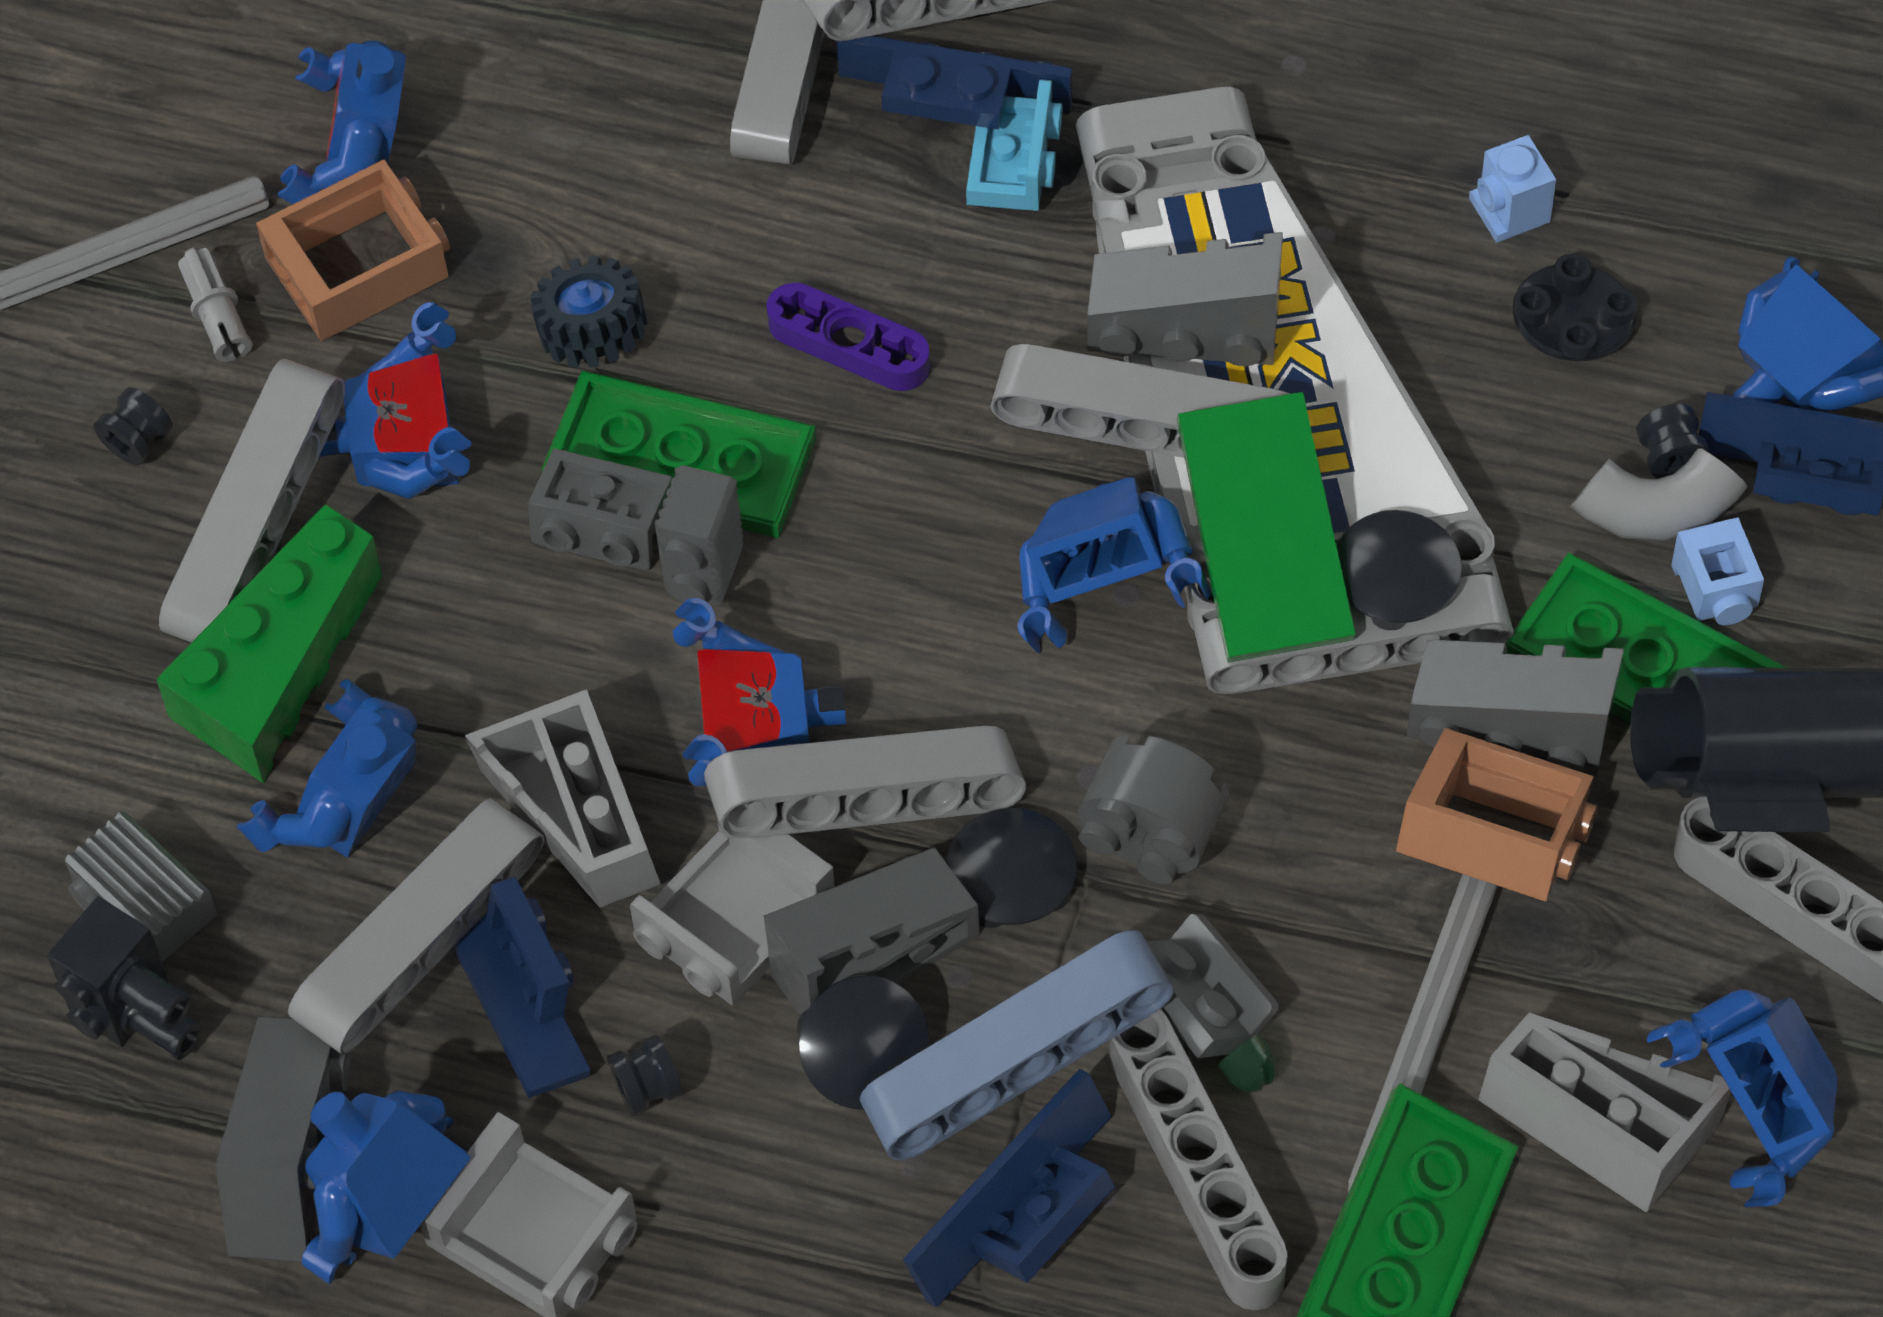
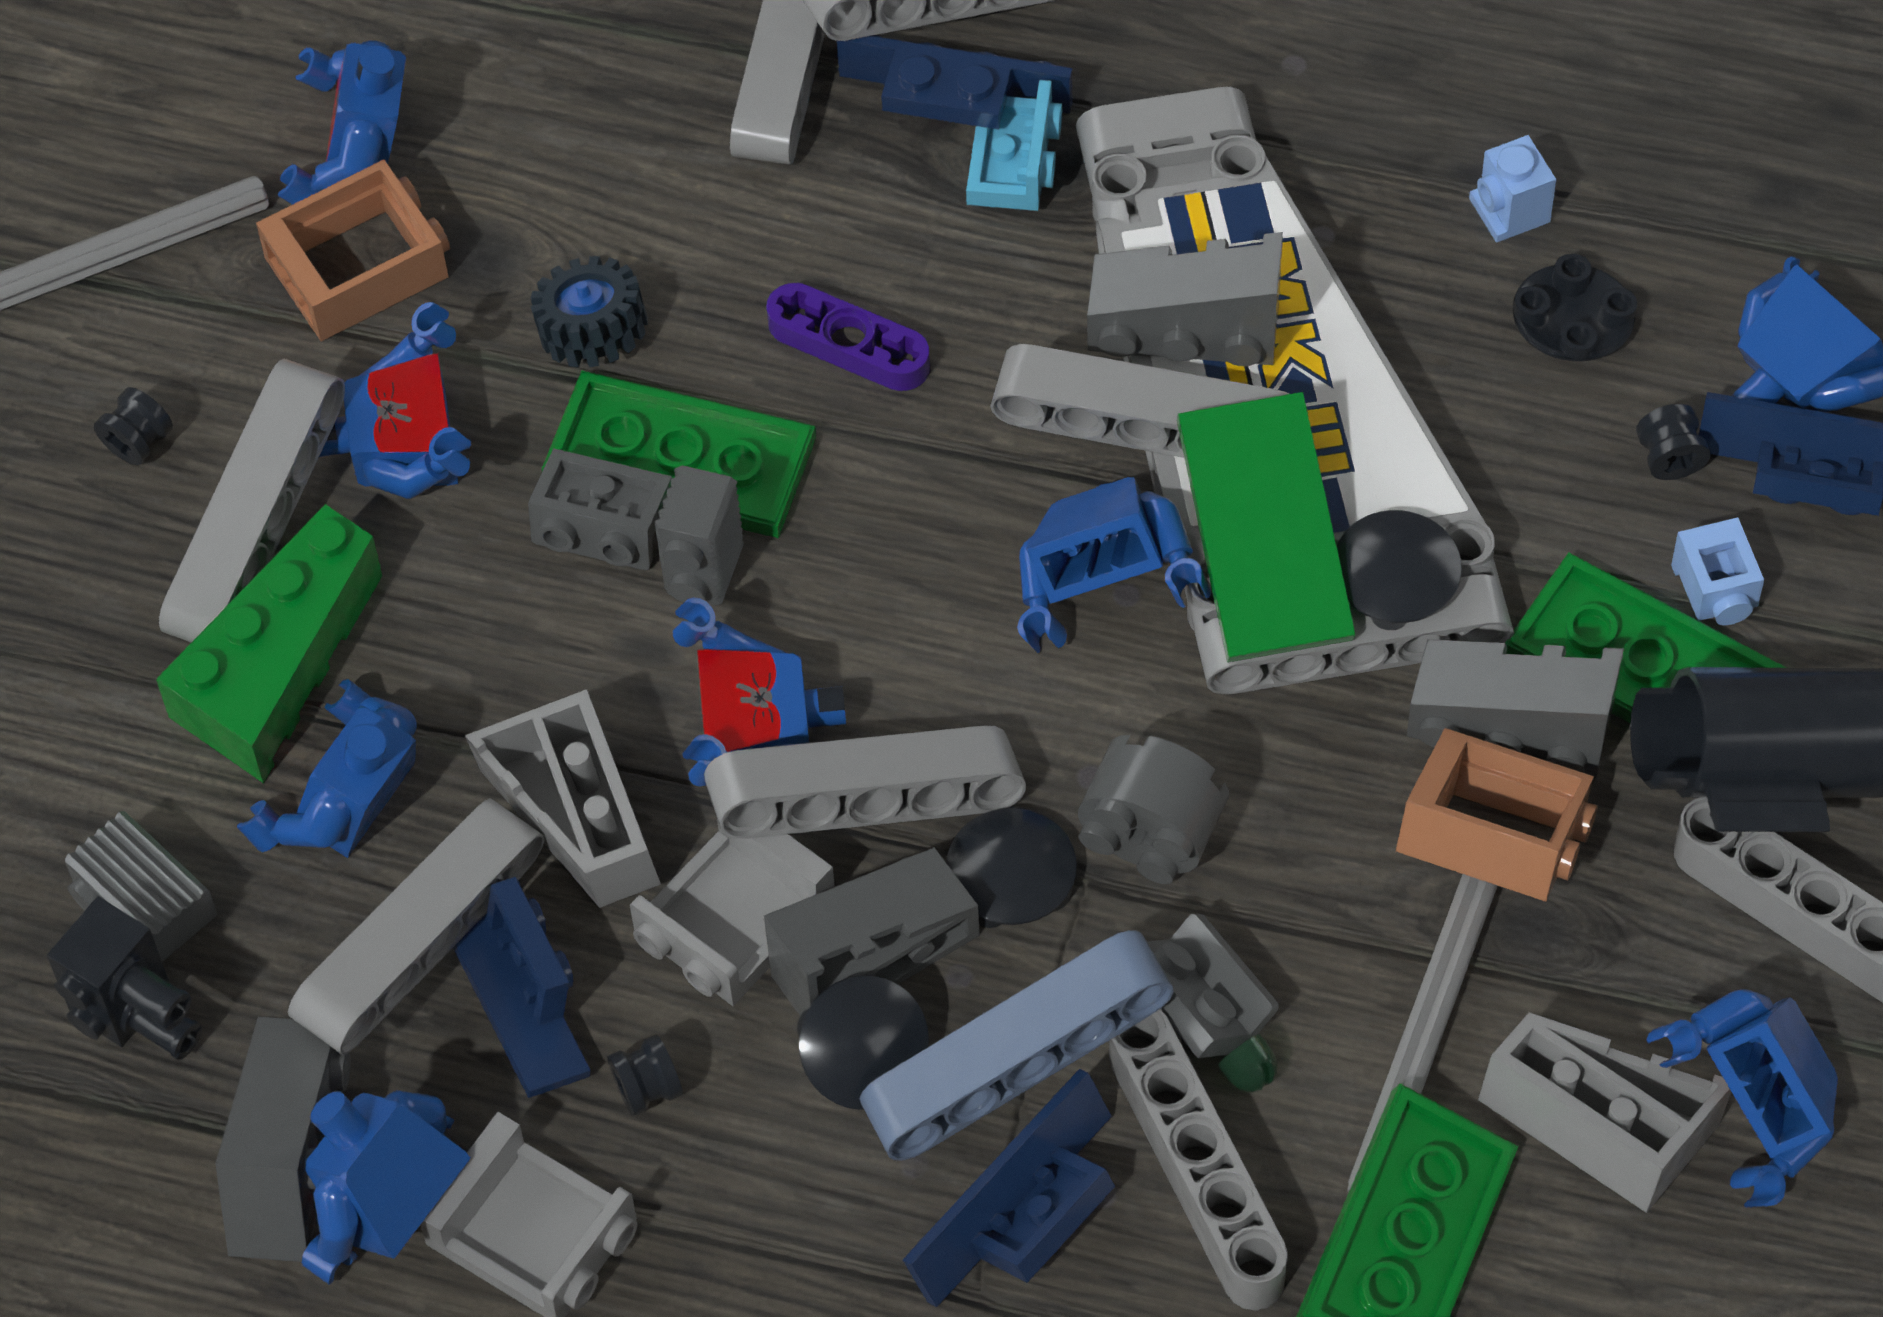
(214, 304): light grey axle -> none
(1660, 506): light grey cylinder -> none

